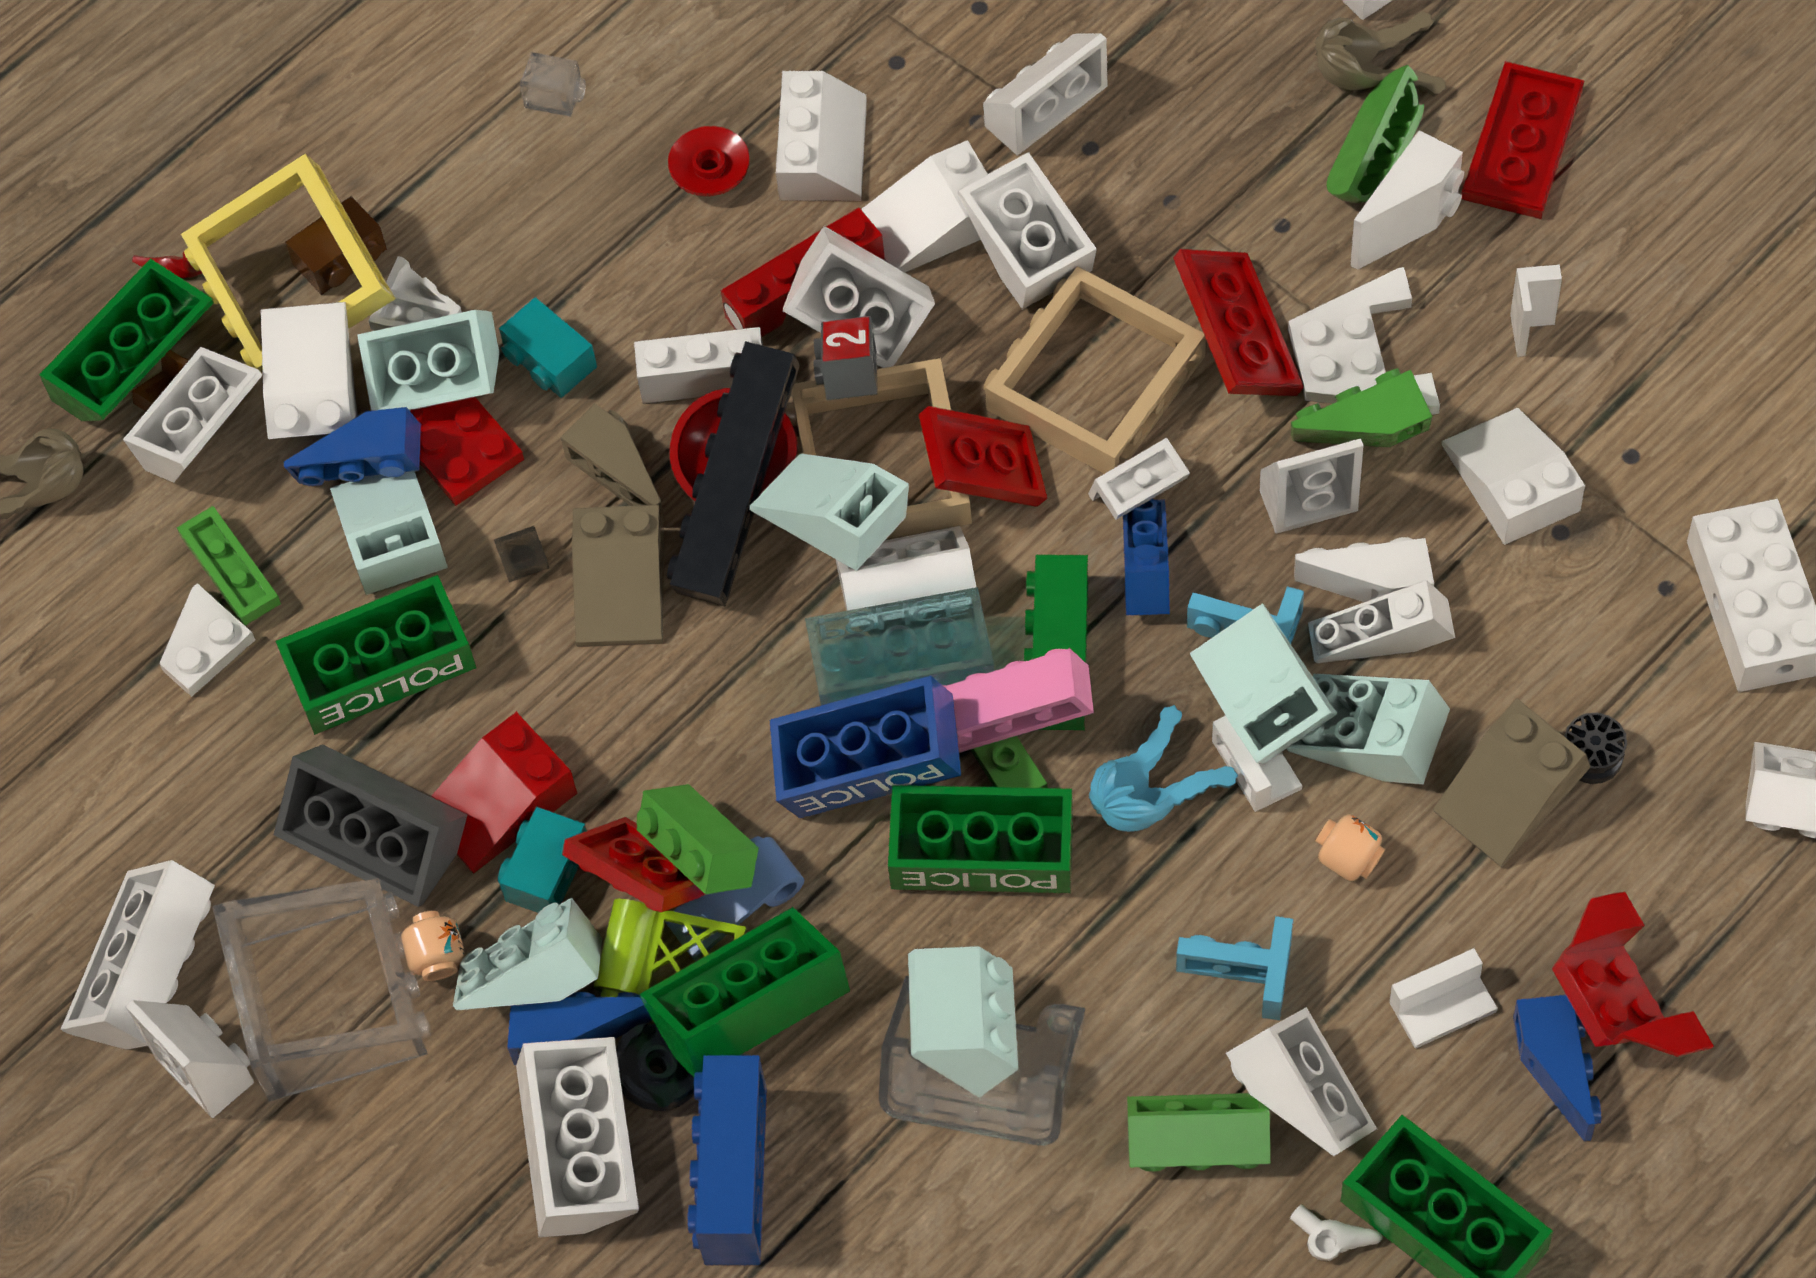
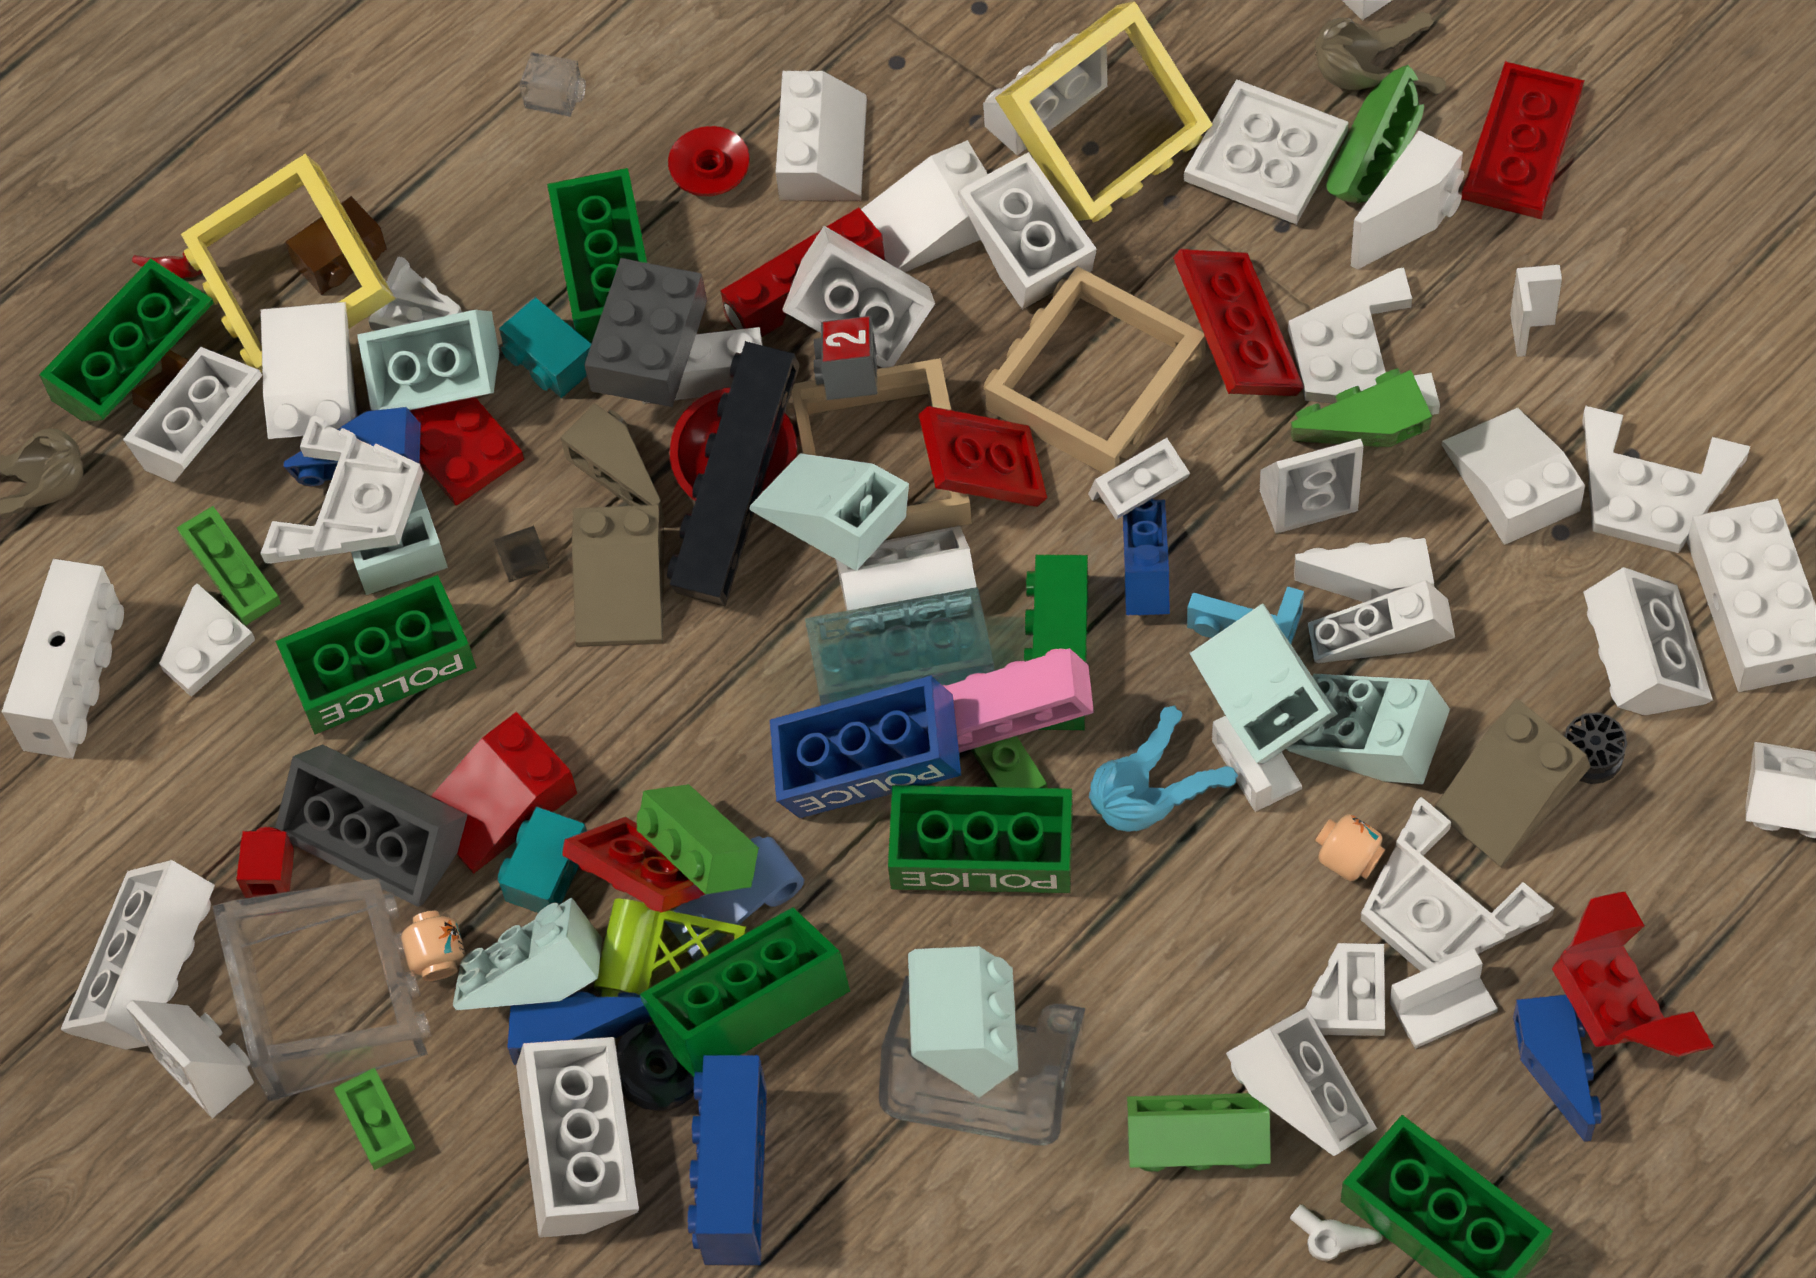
(63, 659): none -> white brick
(265, 862): none -> red brick
(363, 504): none -> white wing
(374, 1118): none -> bright green plate
(594, 229): none -> green brick
(646, 332): none -> dark grey brick
(1045, 151): none -> light yellow window
(1242, 962): medium azure bracket -> none
(1266, 151): none -> white plate
(1351, 992): none -> white wing
(1428, 913): none -> white wing
(1646, 643): none -> white slope
(1648, 499): none -> white wing

